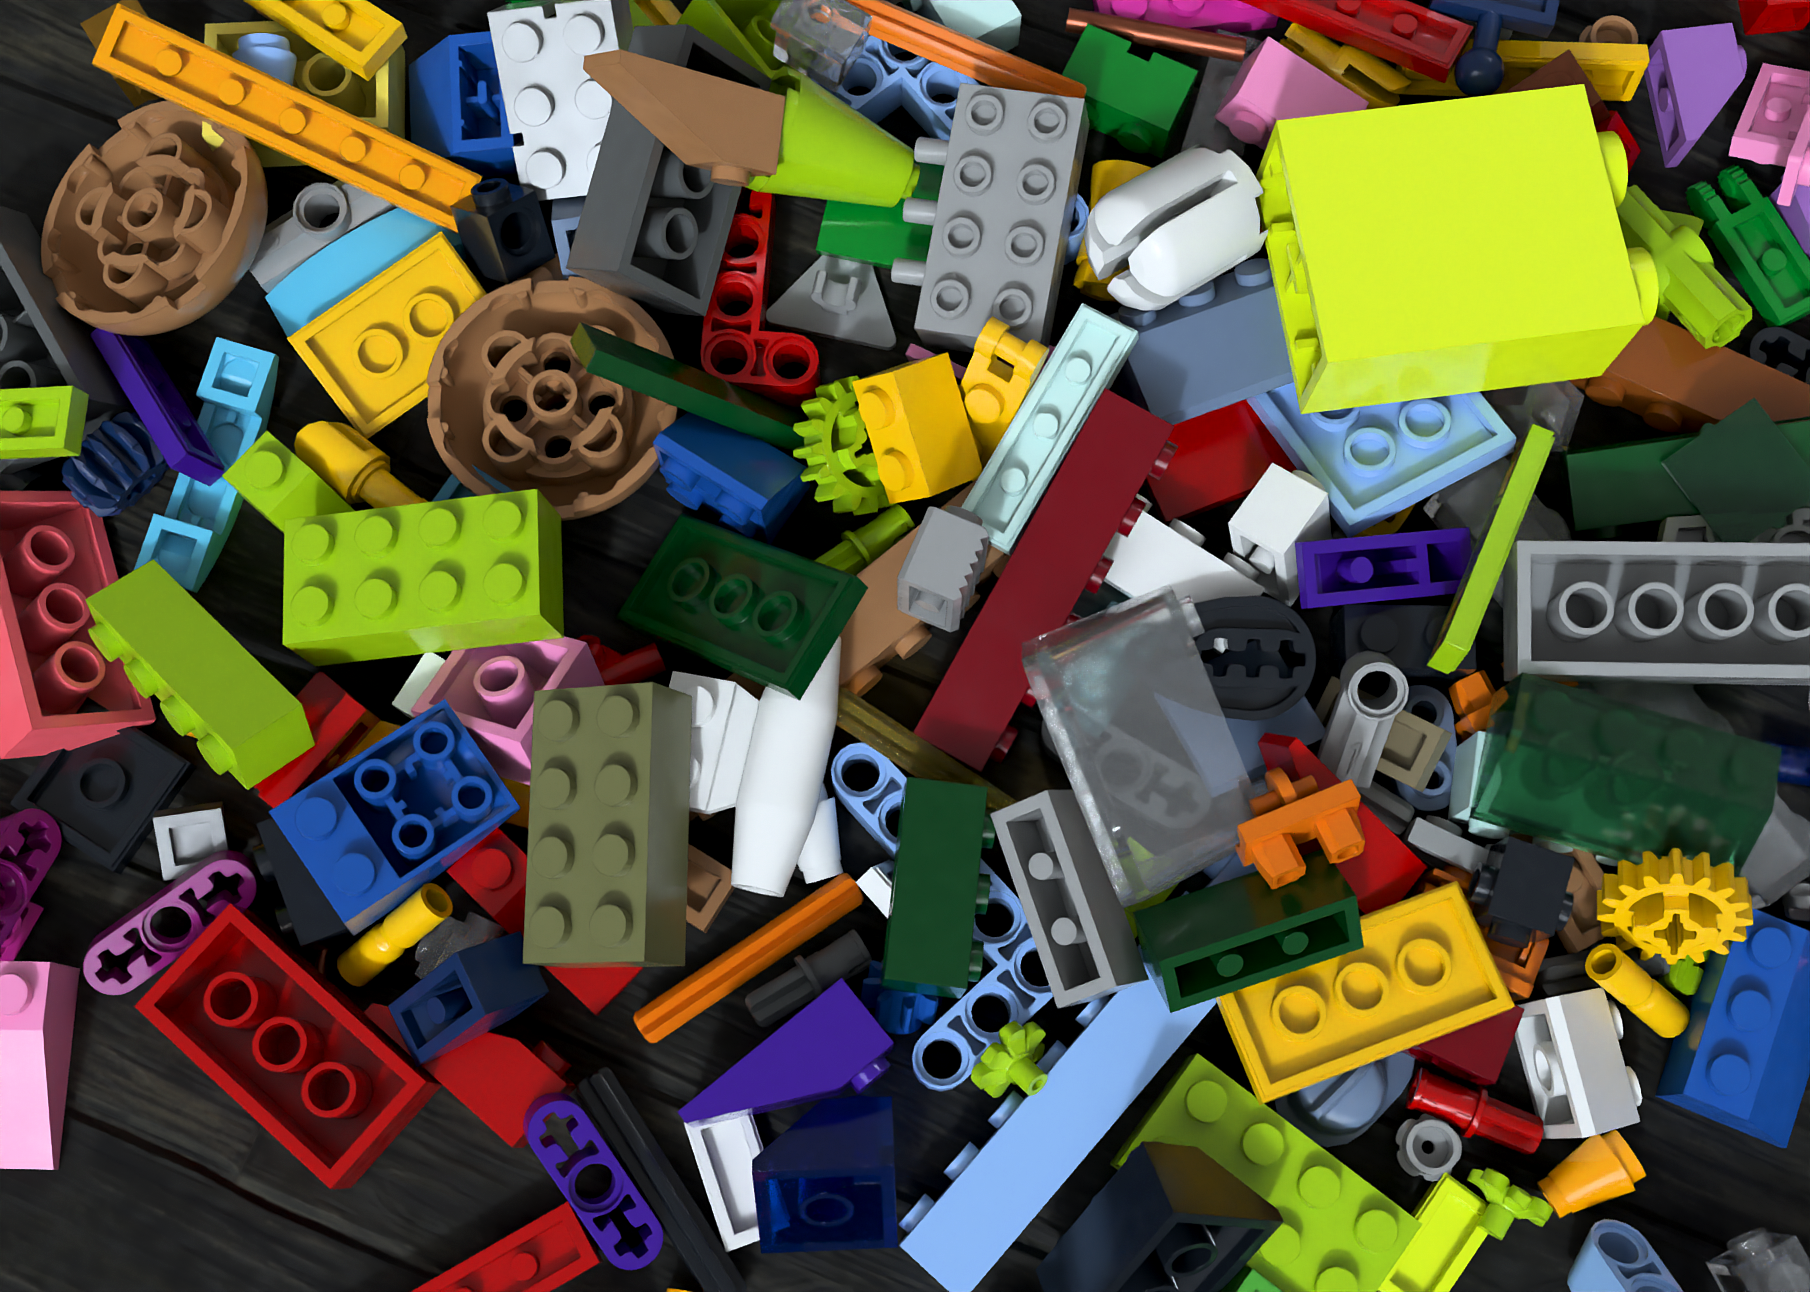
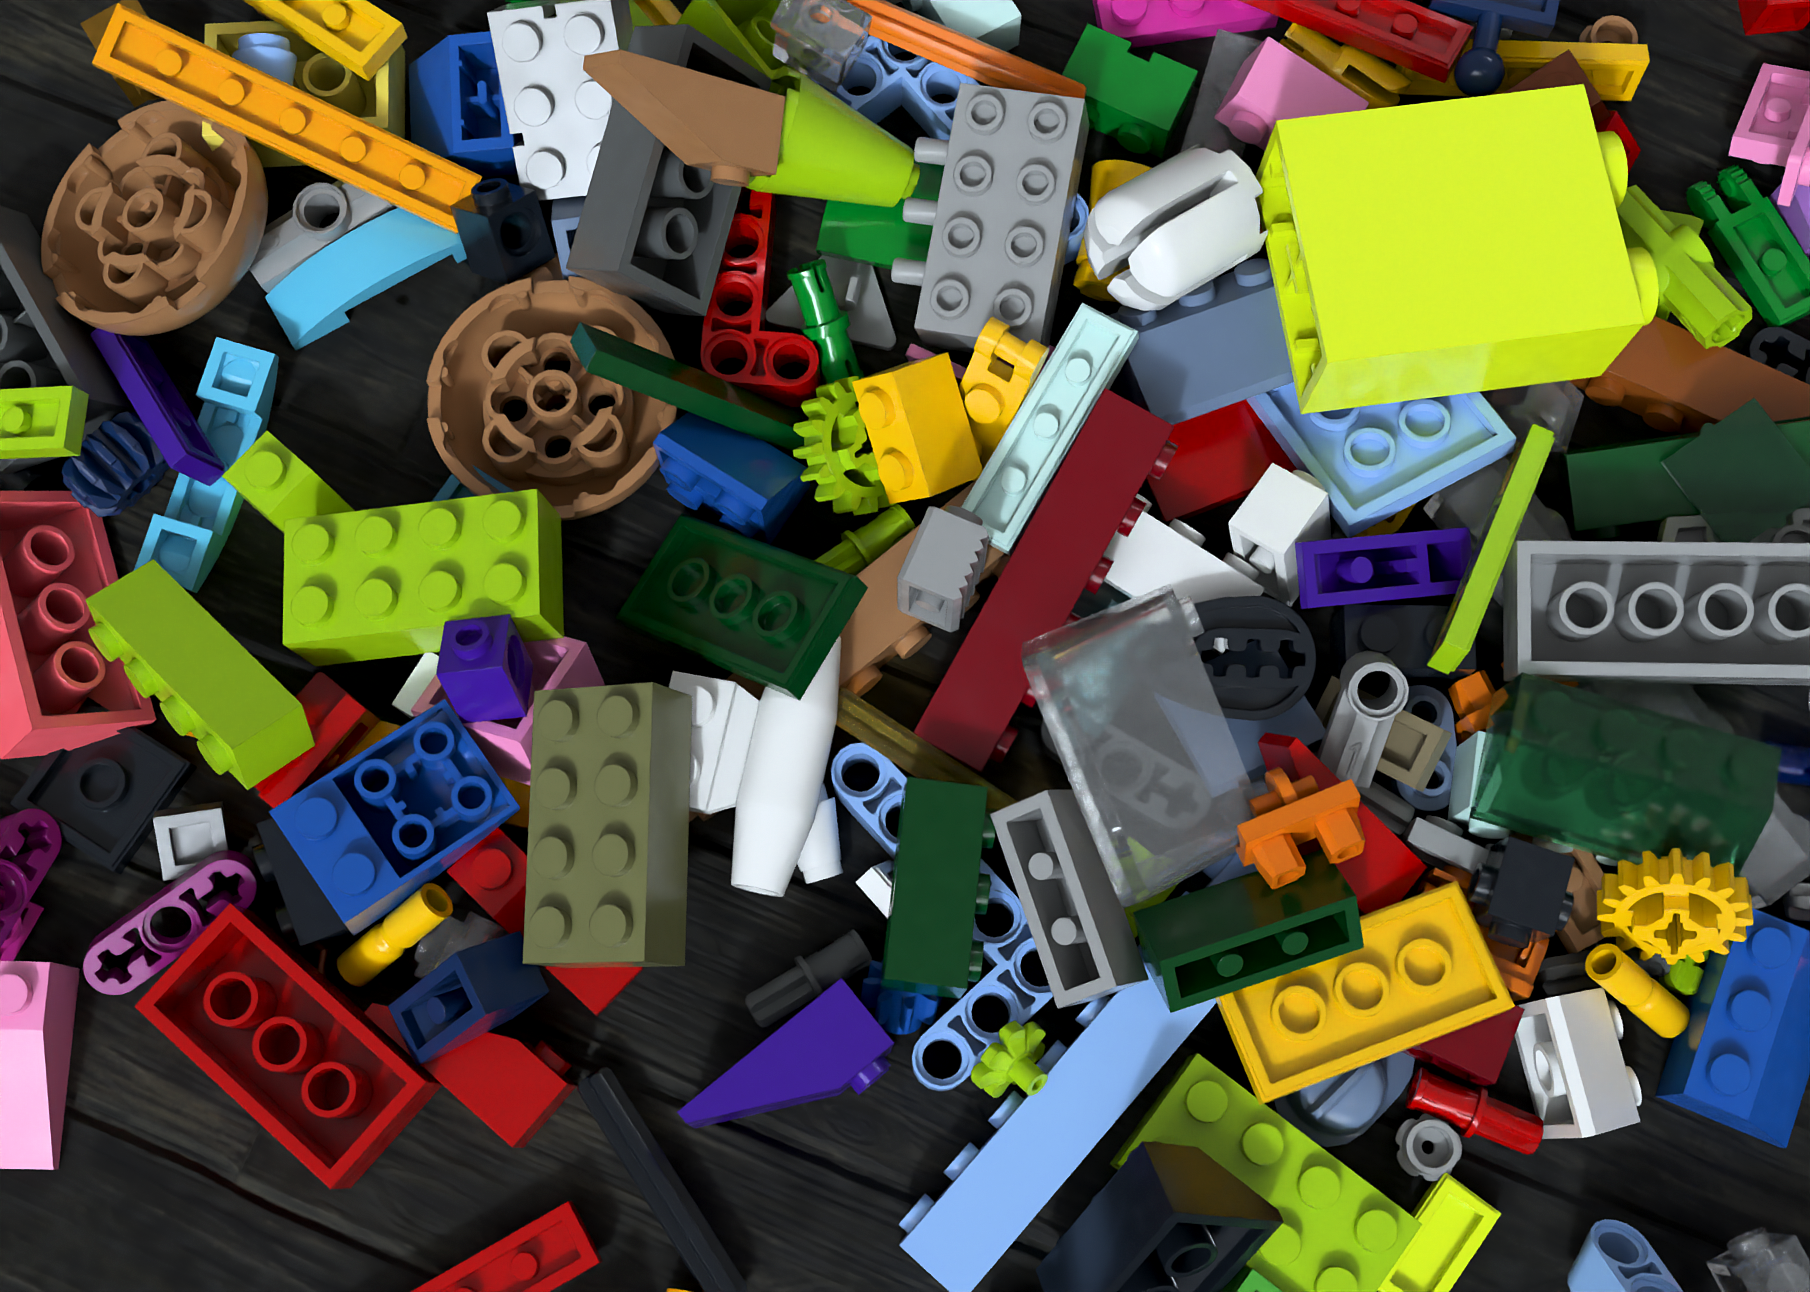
(351, 465): yellow arm -> none
(381, 338): yellow tile -> none
(485, 669): none -> dark purple brick
(626, 668): red arm -> none
(635, 1208): dark purple beam -> none
(706, 888): medium nougat plate -> none
(725, 1164): white tile -> none
(748, 958): orange axle -> none
(824, 321): none -> green pin
(829, 1180): clear blue slope -> none
(1160, 35): copper bar -> none
(1506, 1203): lime plant -> none
(1592, 1174): light orange cone -> none
(1690, 82): medium lavender slope -> none

